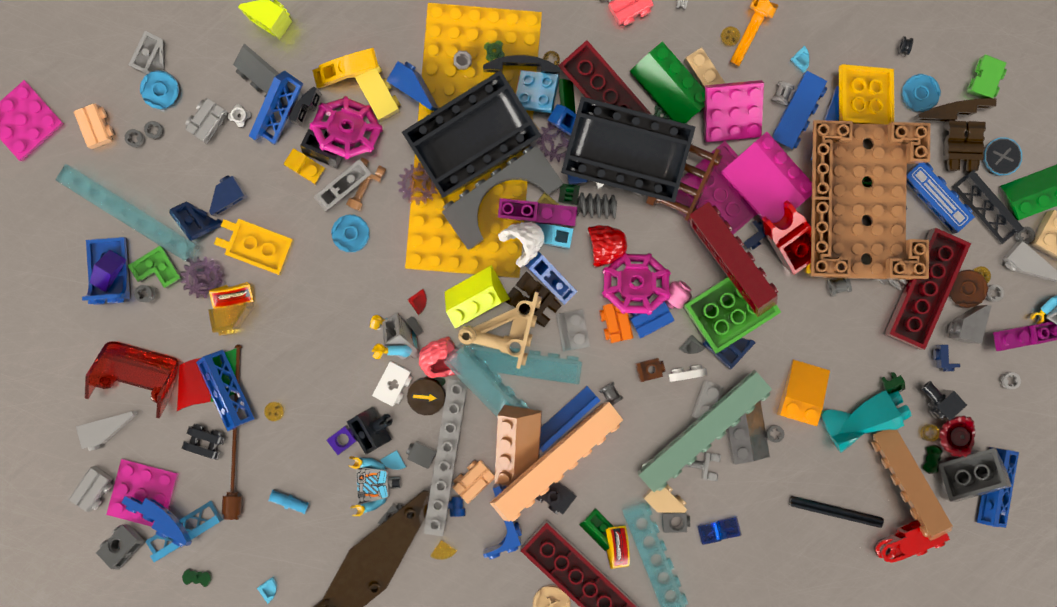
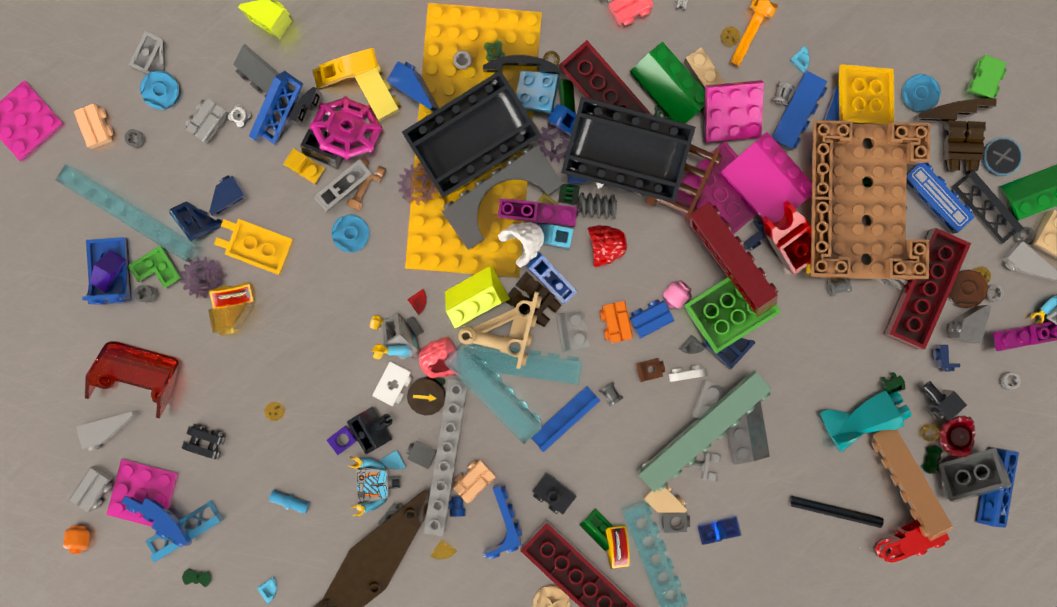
(76, 539): none -> orange head
(130, 543): dark grey brick -> none
(155, 124): dark grey bush -> none
(194, 391): flag -> none
(219, 393): blue fence -> none
(516, 442): medium nougat slope -> none
(556, 461): light nougat brick -> none
(636, 293): dark pink plate -> none
(771, 438): dark grey bush -> none
(804, 393): light orange slope -> none
(905, 45): black bush -> none

